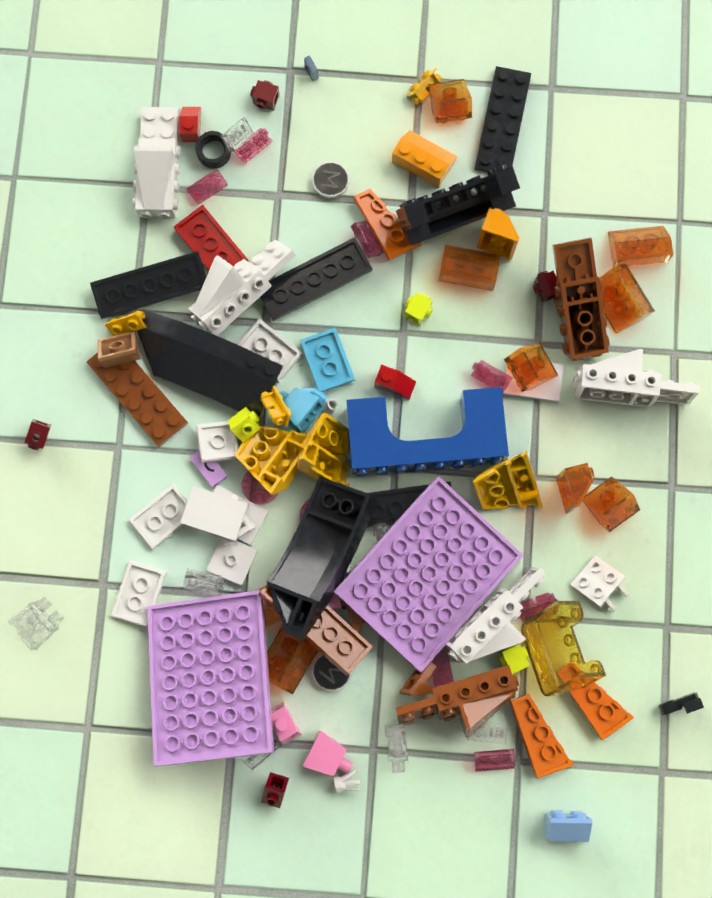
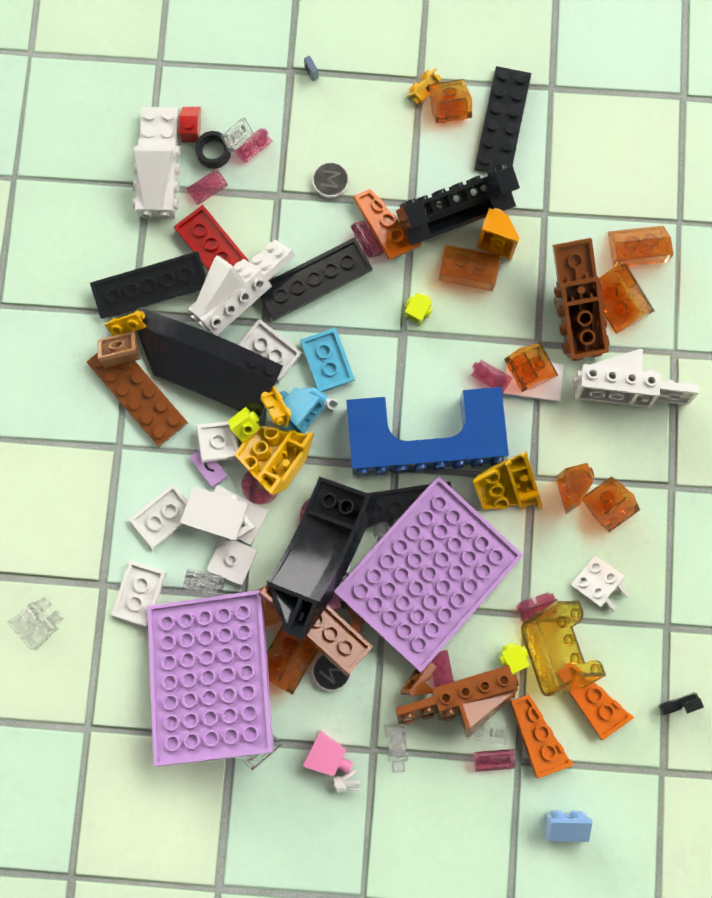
(40, 428): dark red brick -> none
(265, 95): dark red brick -> none
(274, 790): dark red brick -> none
(284, 723): bright pink torso -> none
(326, 451): yellow wedge -> none
(394, 382): red slope -> none
(423, 158): light orange slope -> none
(489, 626): white wedge -> none
(544, 285): dark red brick -> none

